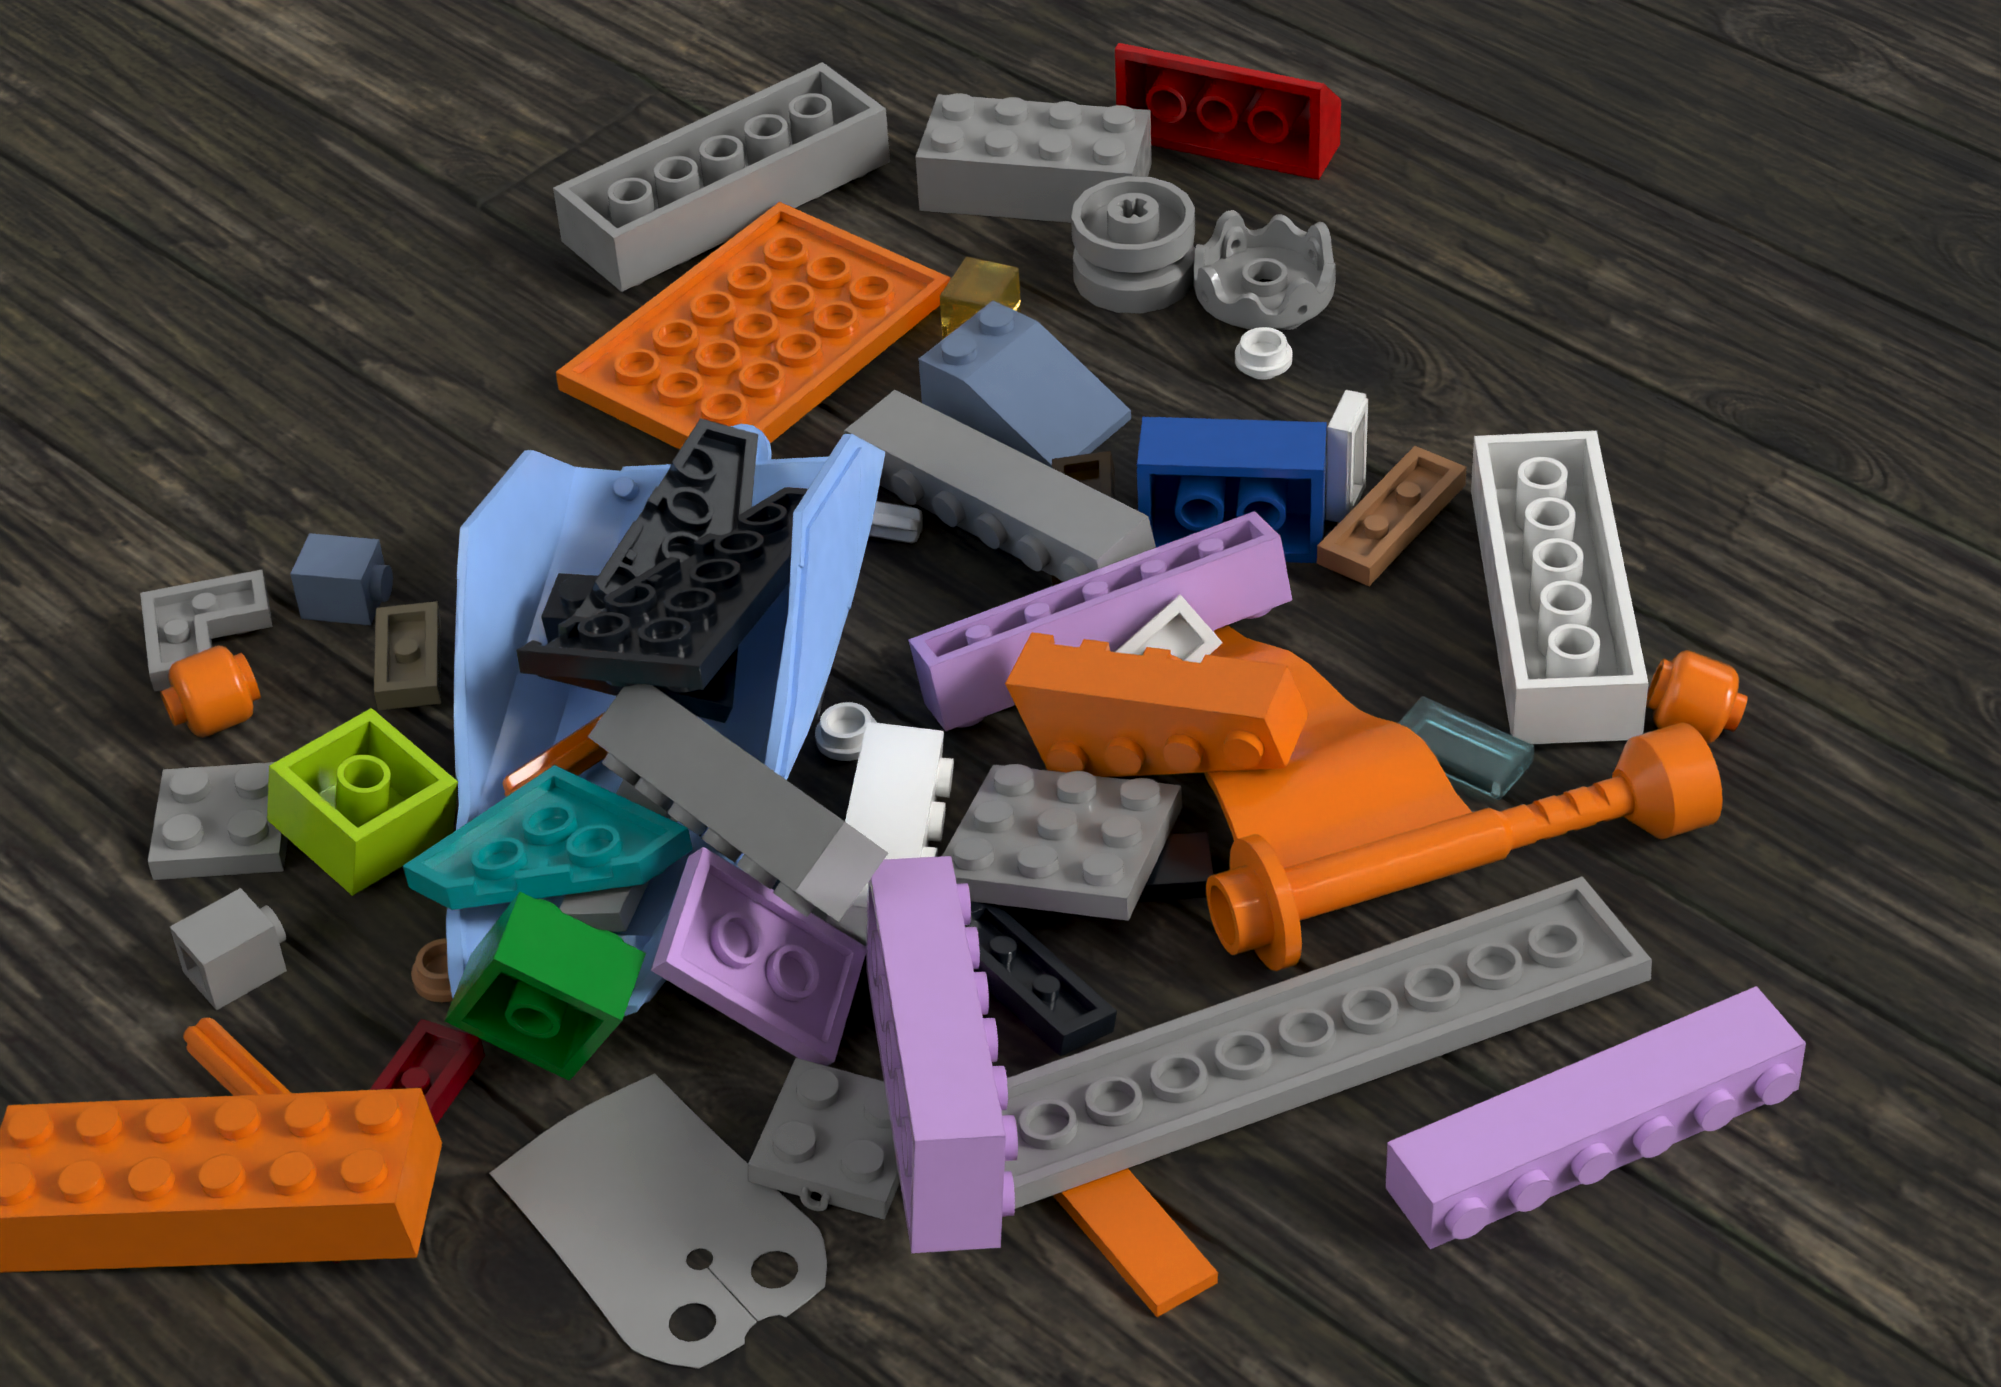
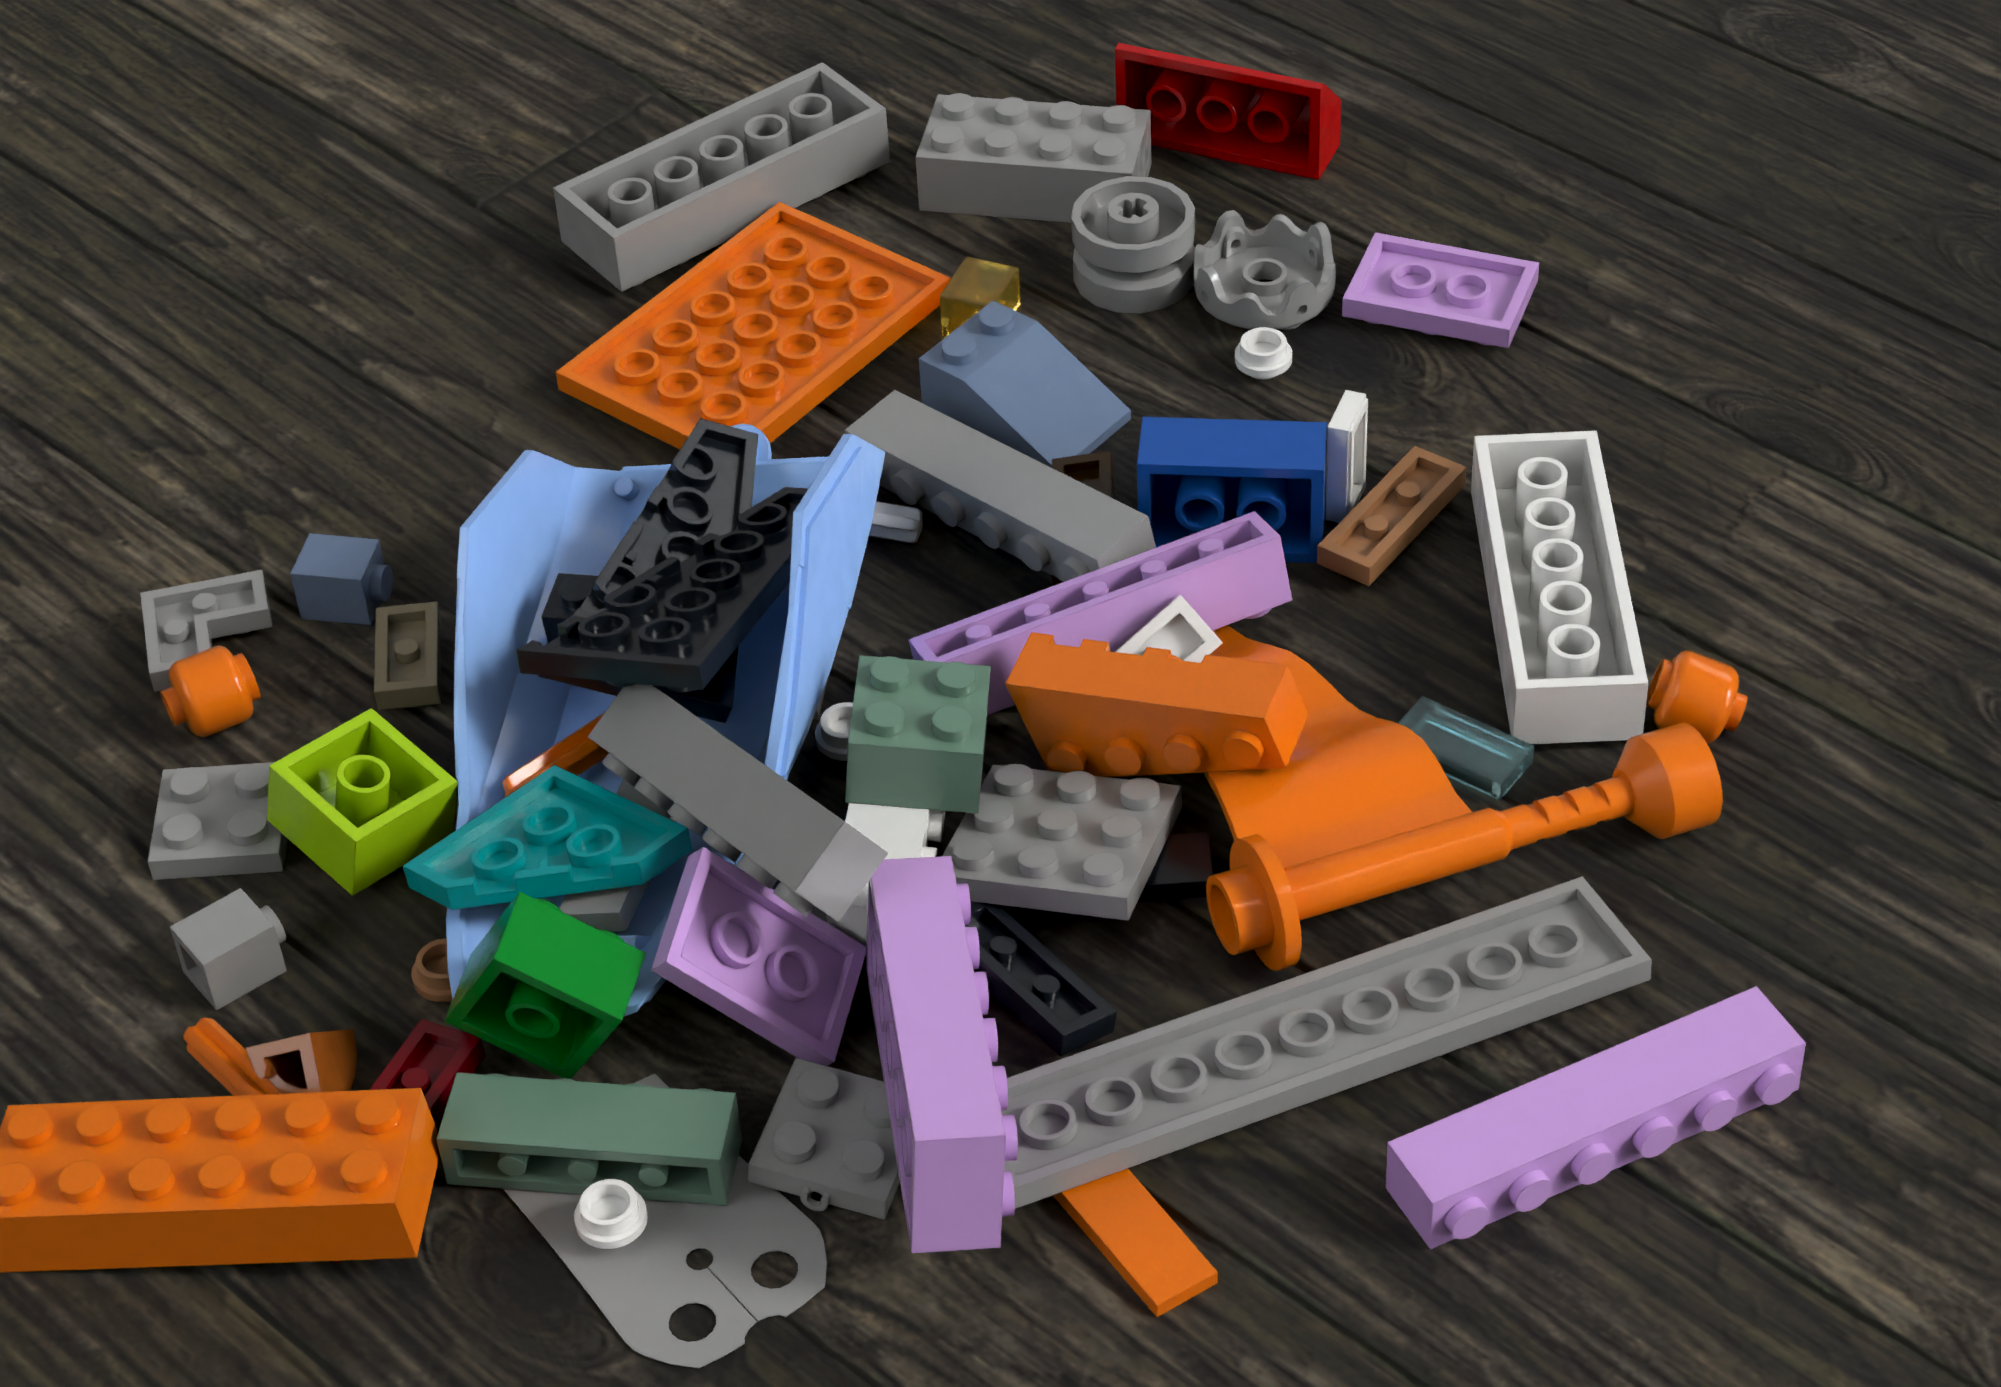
(308, 1062): none -> dark orange brick
(578, 1133): none -> sand green brick
(610, 1214): none -> white plate
(917, 734): none -> sand green brick
(1441, 290): none -> lavender plate

